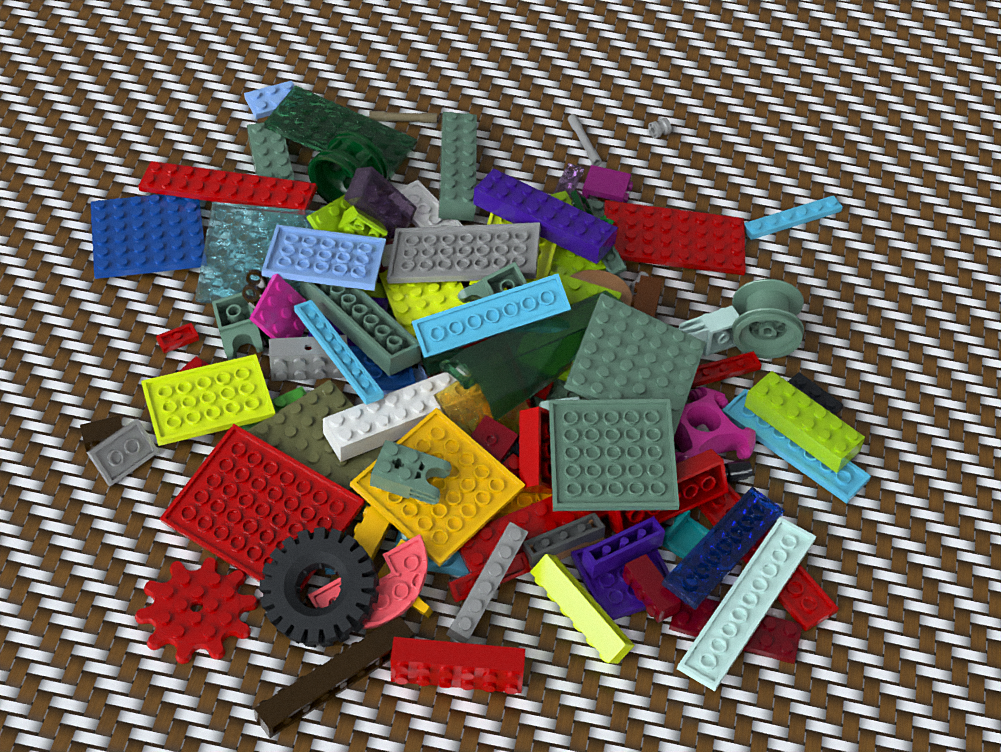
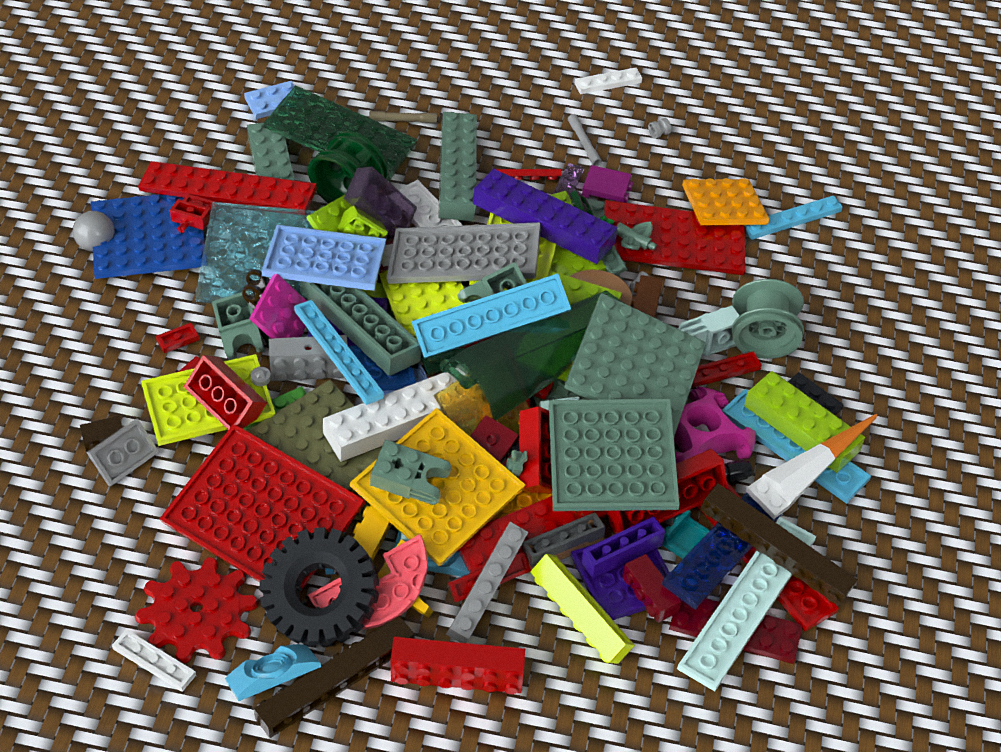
(92, 229): none -> light grey piece
(154, 660): none -> white plate
(191, 212): none -> red plate
(224, 393): none -> red slope
(260, 376): none -> light grey tile
(271, 670): none -> medium azure slope
(515, 462): none -> sand green plate
(534, 174): none -> red plate
(608, 80): none -> white plate
(637, 236): none -> sand green plant
(725, 202): none -> light orange plate
(778, 544): none -> dark brown brick
(786, 483): none -> white plate

